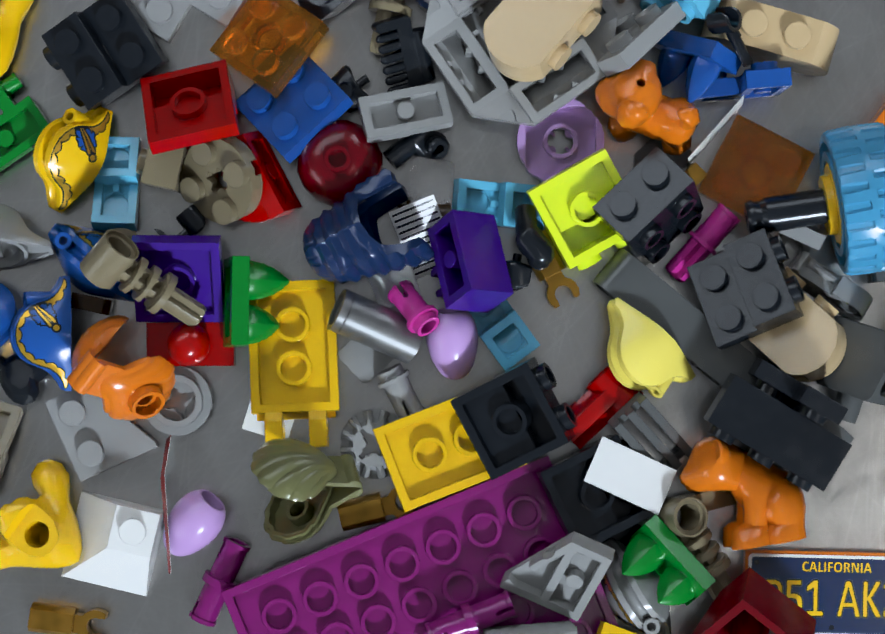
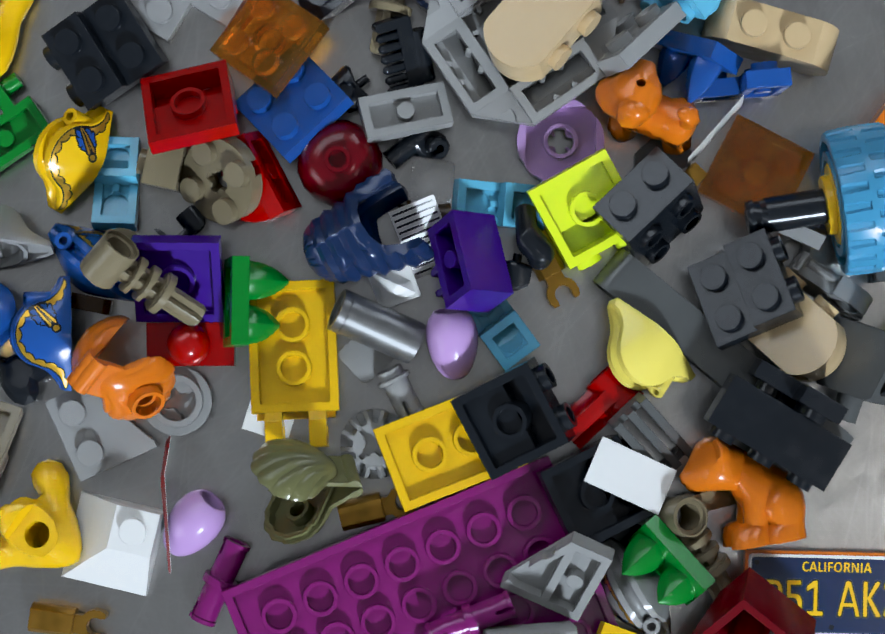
(419, 316): dark pink pin -> none
(702, 242): dark pink axle -> none
(729, 21): black hand -> none

